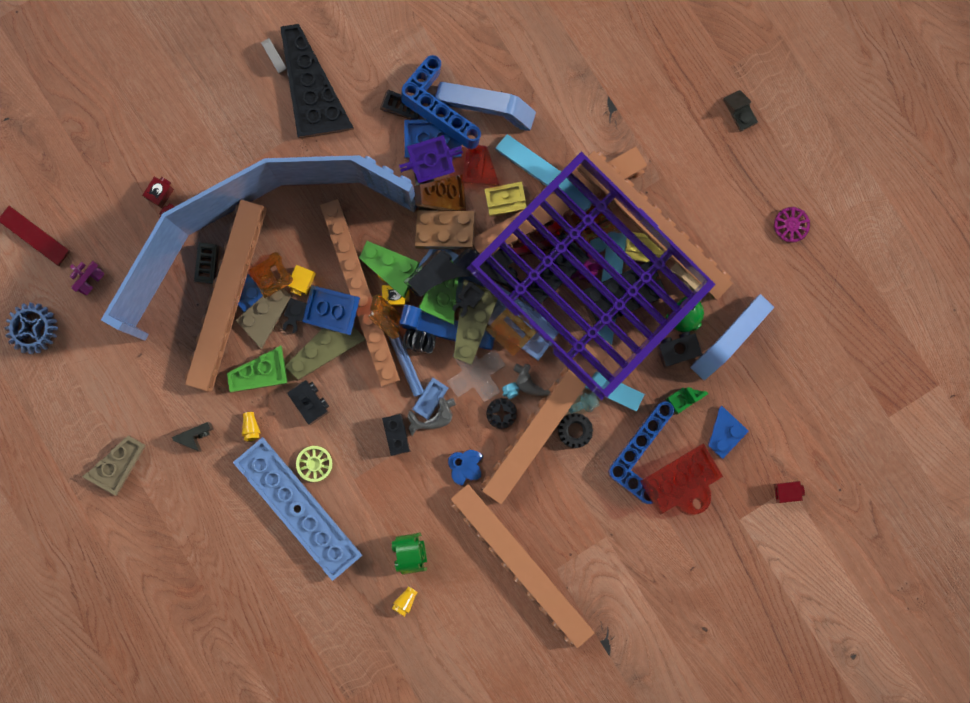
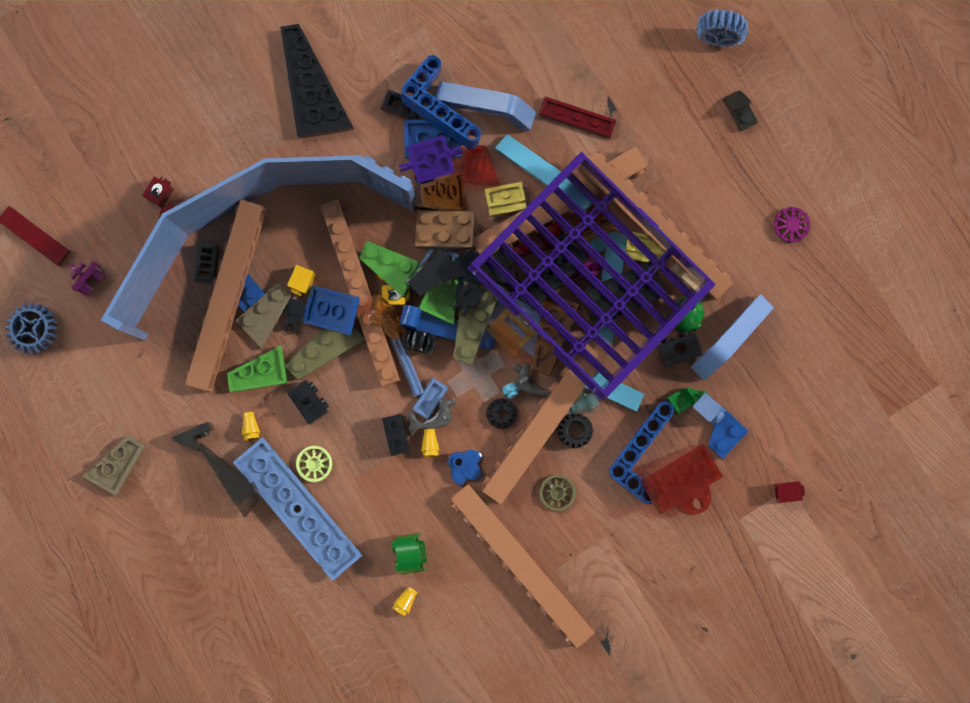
(237, 486): none -> clear smoke wedge
(265, 278): clear orange plate -> none
(273, 55): light grey beam -> none
(429, 444): none -> yellow cone
(544, 359): none -> reddish brown wing
(557, 492): none -> olive wheel
(577, 117): none -> dark red tile
(709, 409): none -> medium blue brick
(722, 28): none -> medium blue gear

